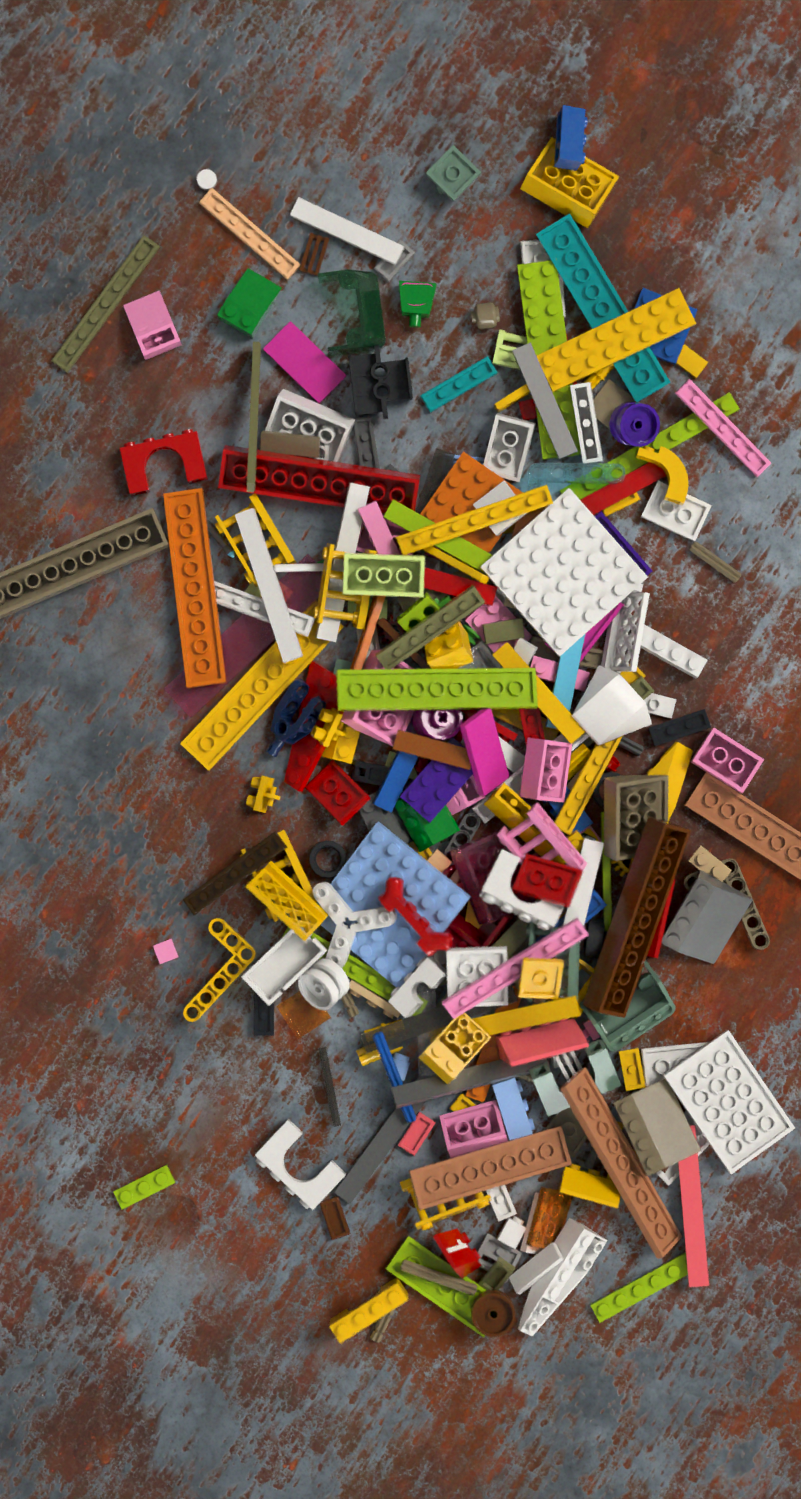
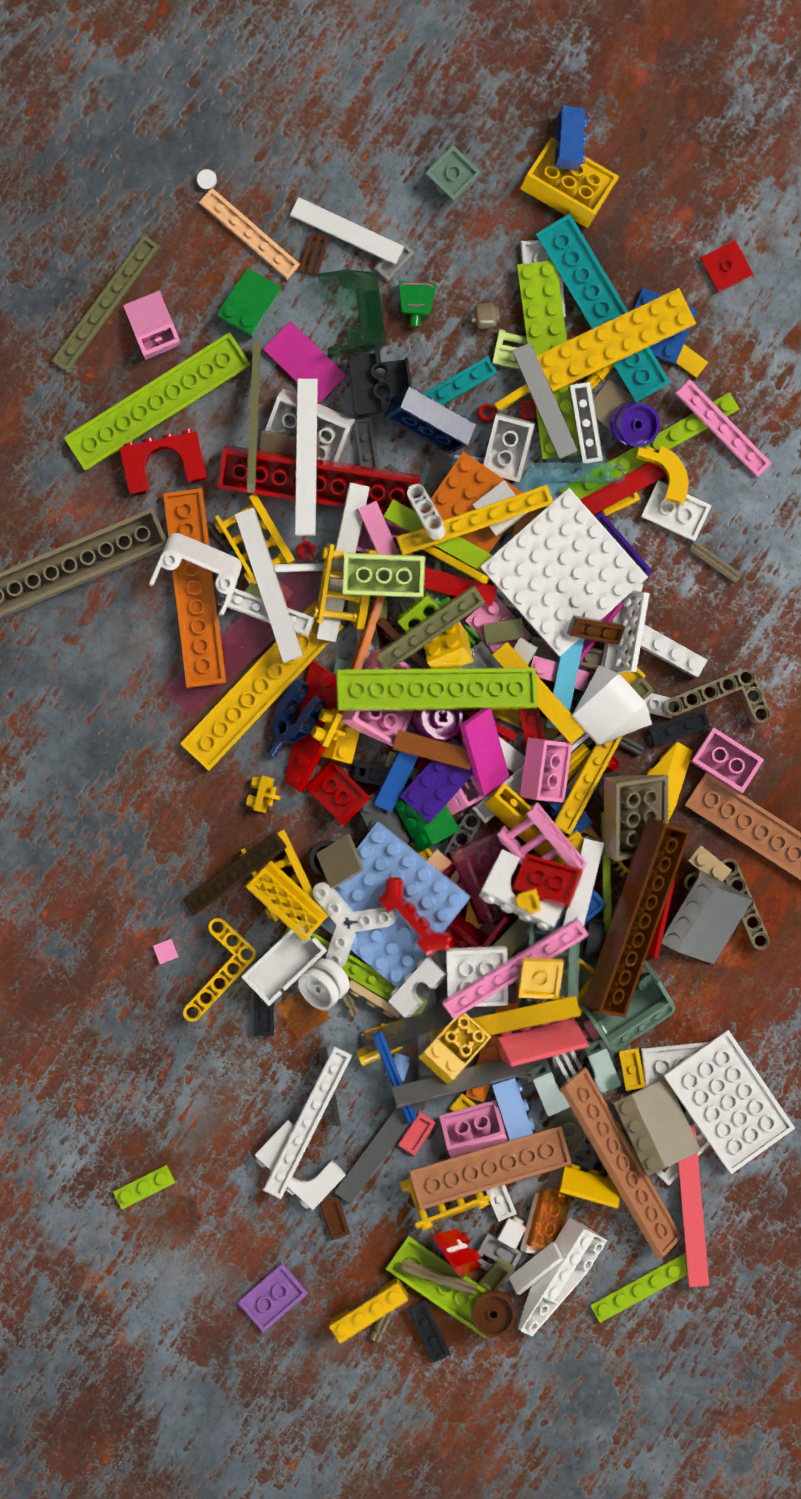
(157, 401): none -> lime plate
(181, 546): none -> white windscreen
(272, 1297): none -> medium lavender tile
(305, 545): none -> red plate
(306, 457): none -> white tile
(307, 1122): none -> white tile
(340, 861): none -> dark tan tile
(429, 519): none -> white beam
(429, 1331): none -> black plate
(430, 420): none -> brick
(490, 408): none -> red plate
(529, 901): none -> yellow tile
(595, 629): none -> reddish brown tile
(718, 692): none -> dark tan beam
(726, 266): none -> red plate

